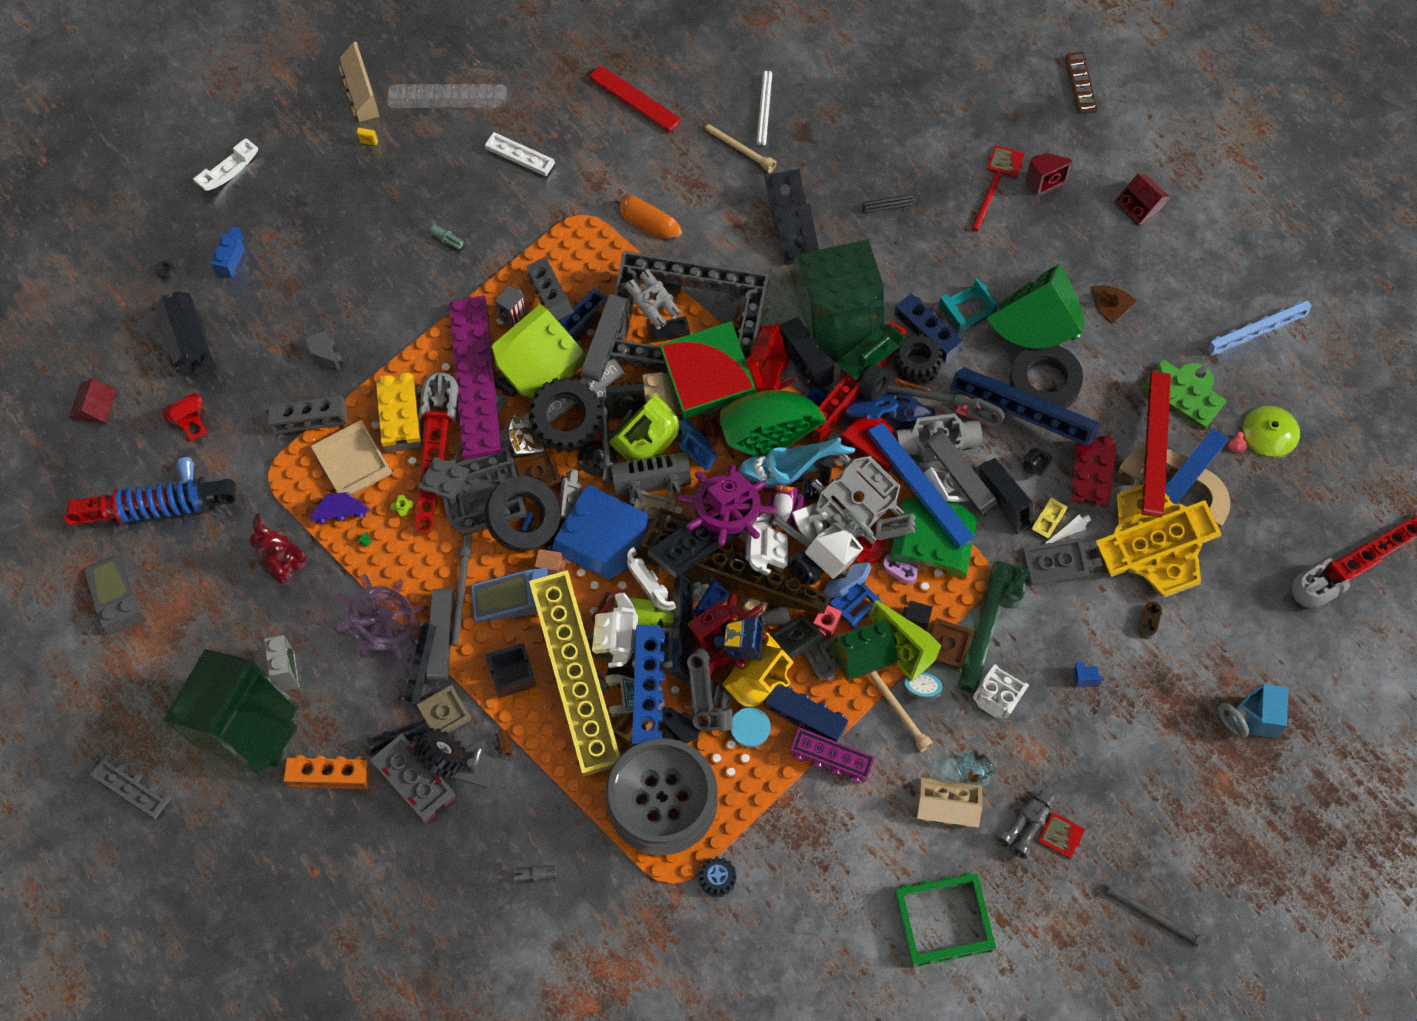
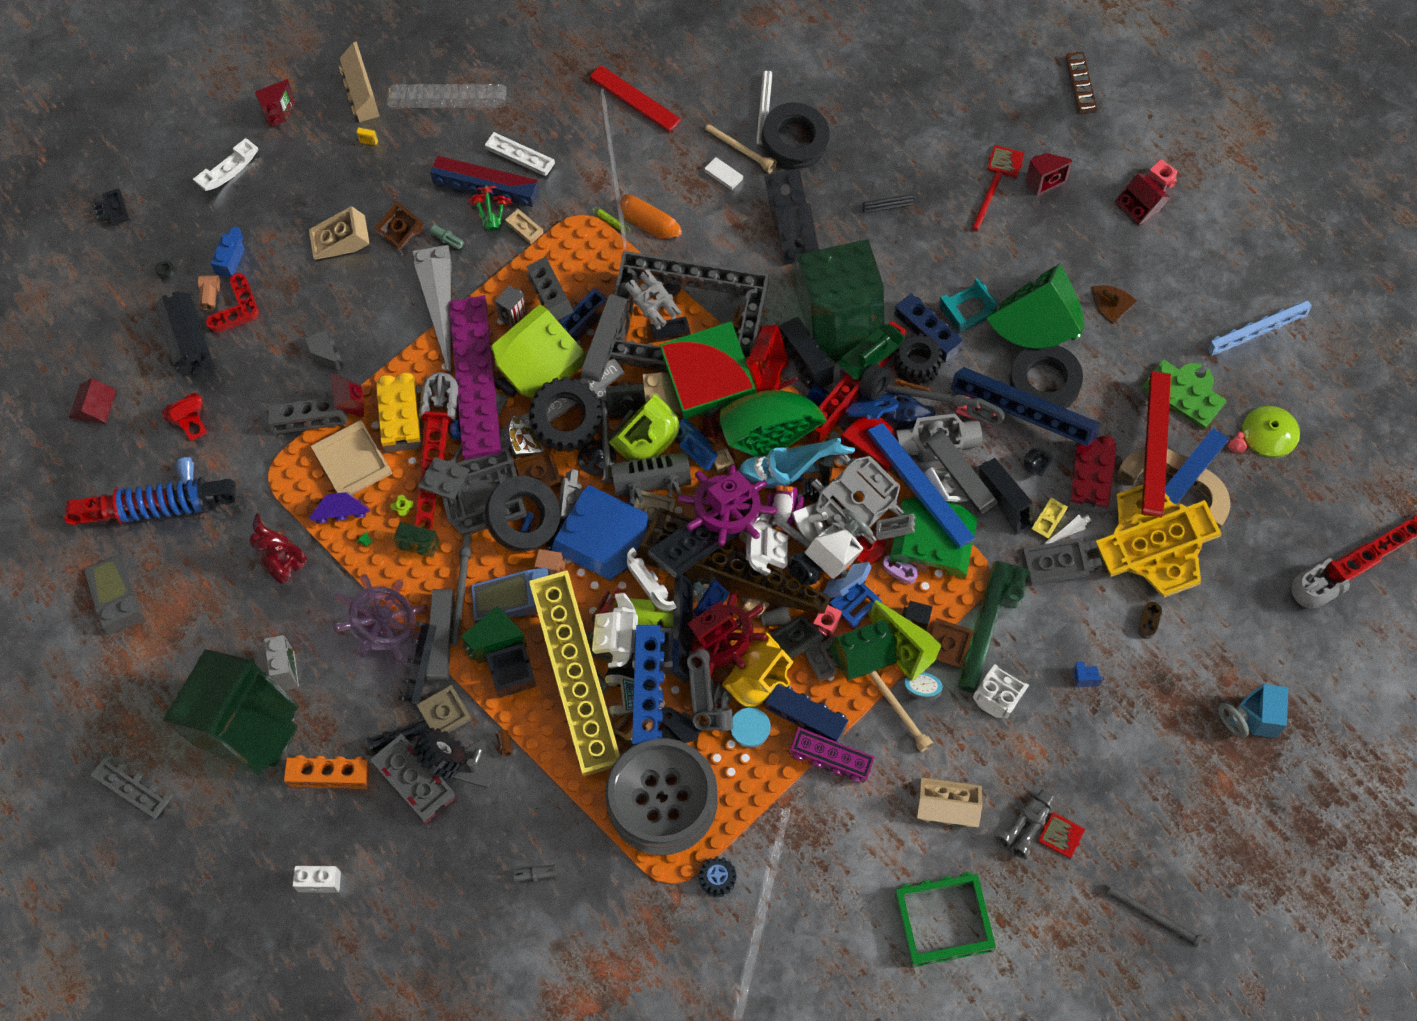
(112, 208): none -> black hinge
(208, 288): none -> nougat piece
(240, 310): none -> red beam
(276, 102): none -> dark red slope
(317, 879): none -> white brick
(339, 234): none -> tan slope
(347, 395): none -> dark red slope
(399, 225): none -> reddish brown slope
(416, 539): none -> clear green brick
(434, 274): none -> light grey plate
(455, 431): none -> blue tile
(471, 176): none -> brick
(491, 222): none -> plant
(491, 634): none -> dark green slope
(524, 226): none -> tan plate
(609, 219): none -> lime piece
(614, 172): none -> clear piece
(723, 173): none -> white tile
(723, 460): none -> tan tile
(742, 639): dark blue torso -> none
(753, 953): none -> clear piece
(798, 114): none -> black tyre
(975, 767): clear light blue hair -> none
(1162, 169): none -> coral brick

